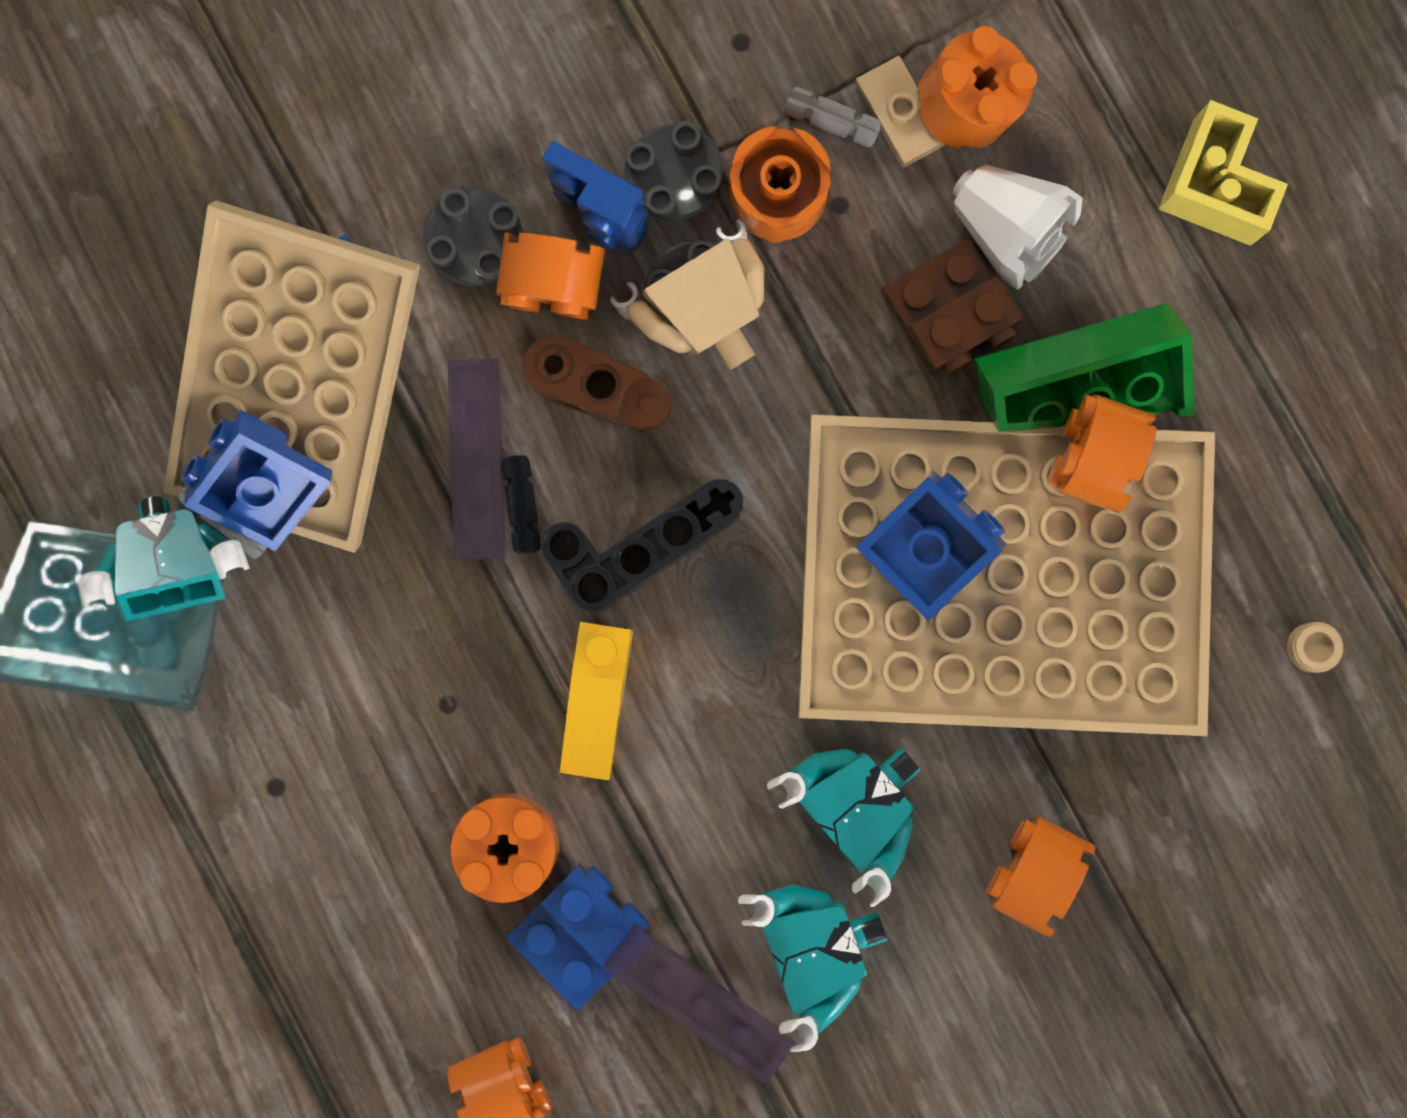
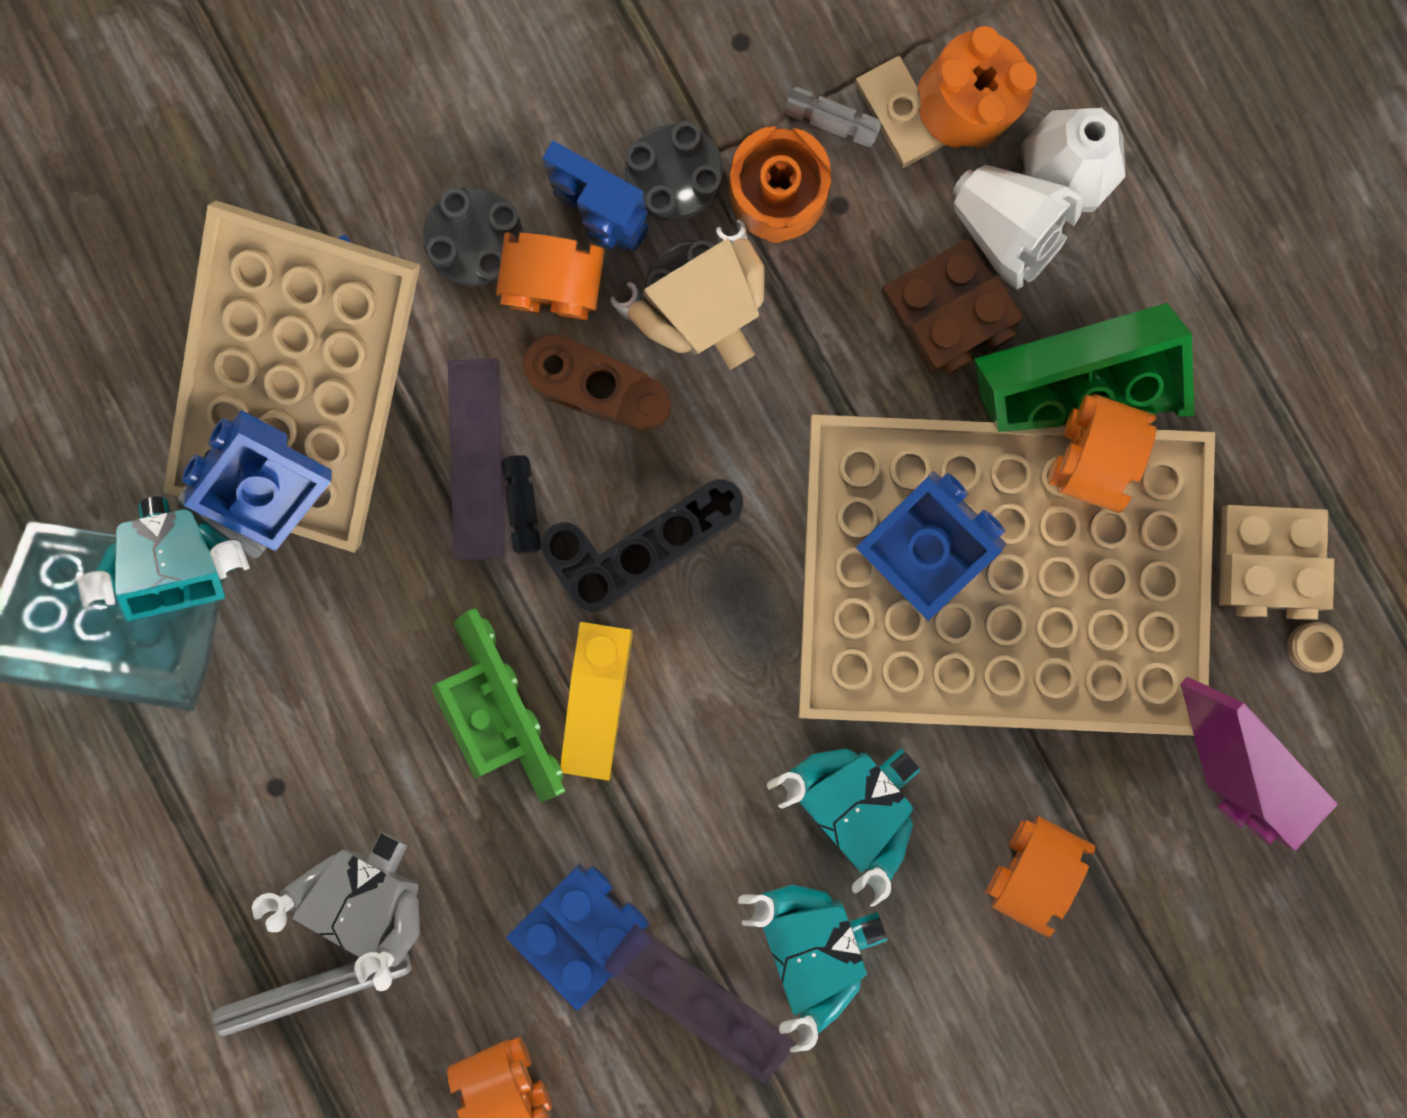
(295, 997): none -> light grey axle
(355, 904): none -> light grey torso
(484, 869): orange brick -> none
(489, 714): none -> bright green bracket
(1077, 151): none -> white cone
(1212, 185): light yellow brick -> none
(1253, 770): none -> magenta slope
(1275, 561): none -> tan plate

